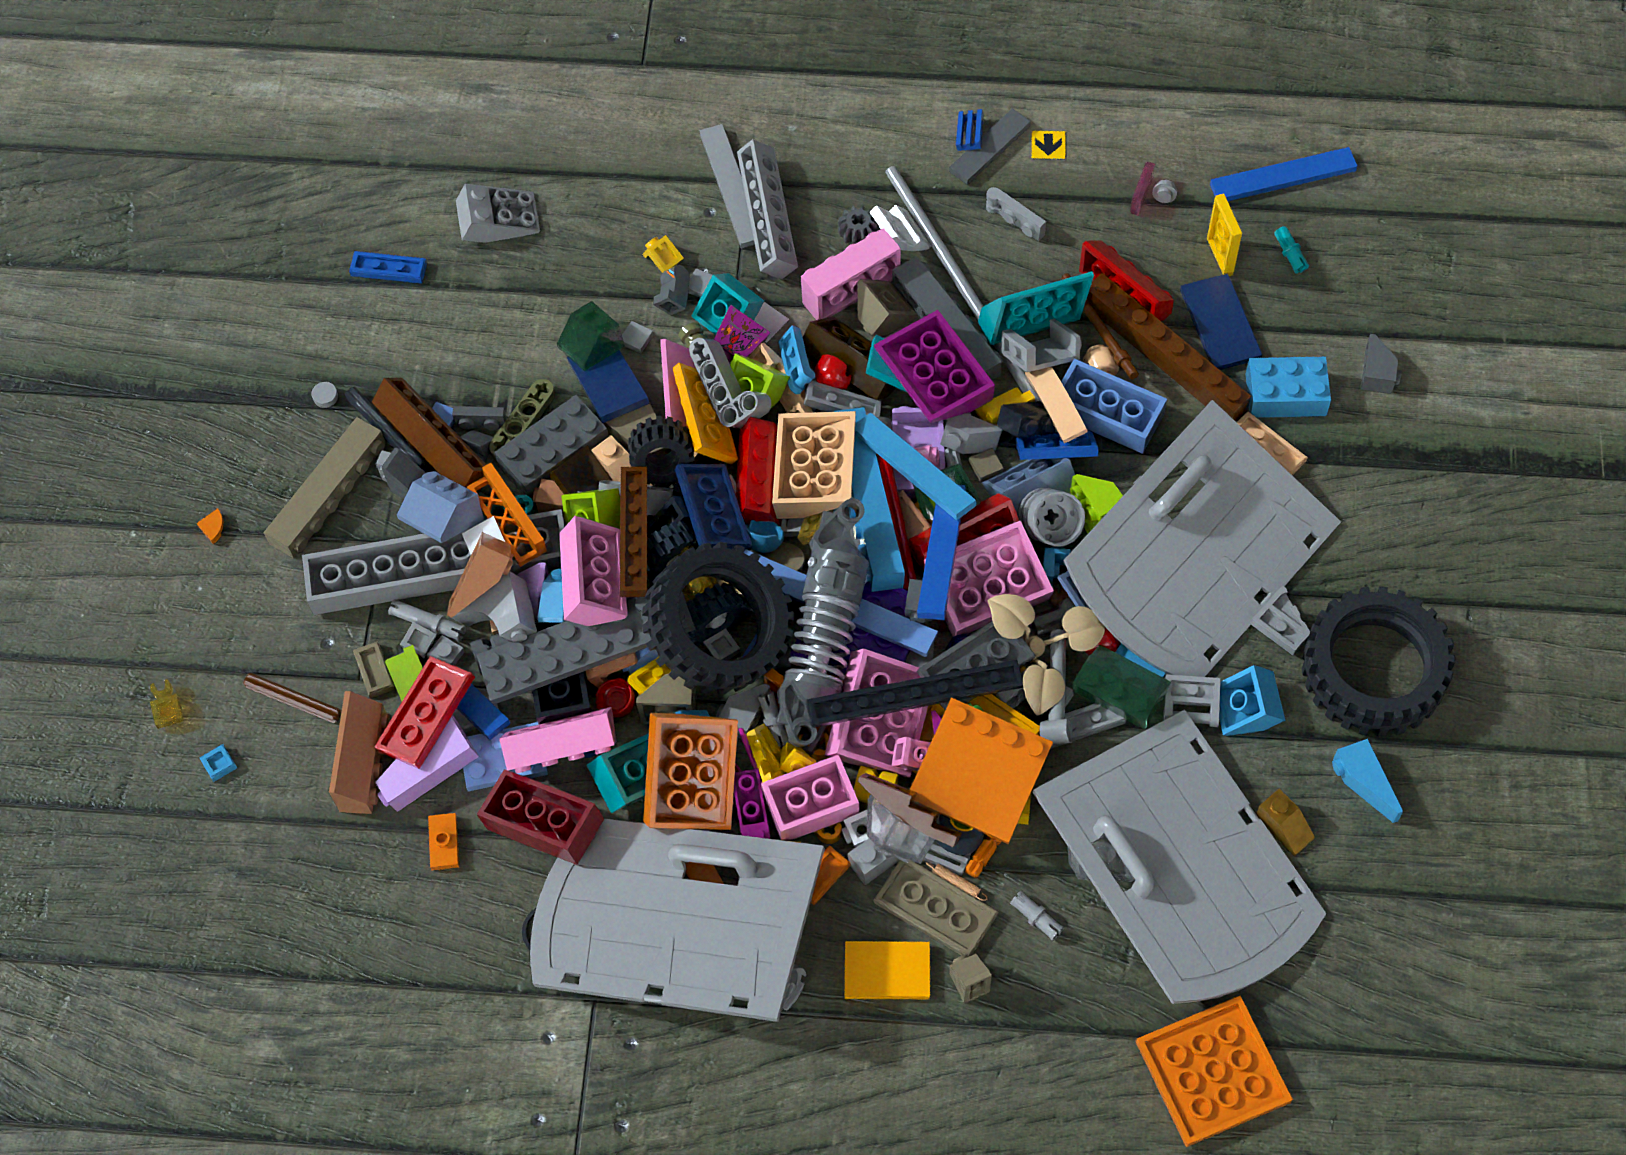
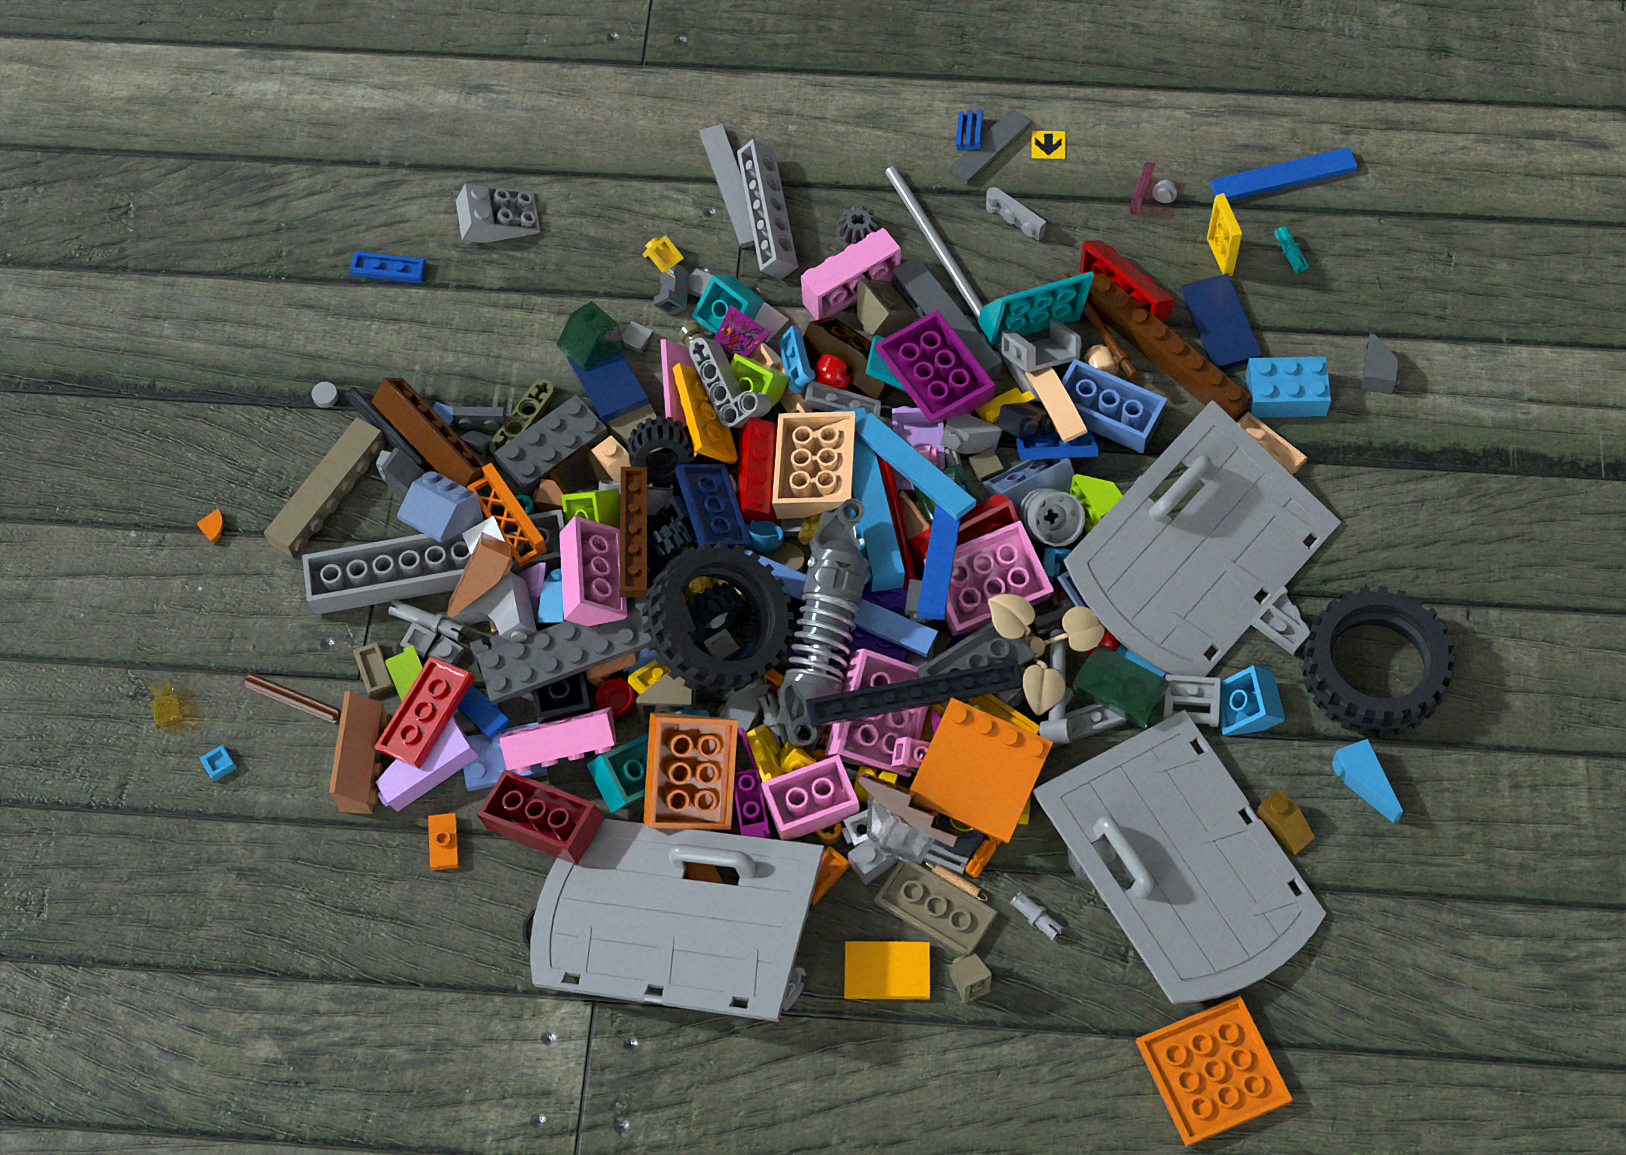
(901, 228): white slope -> none

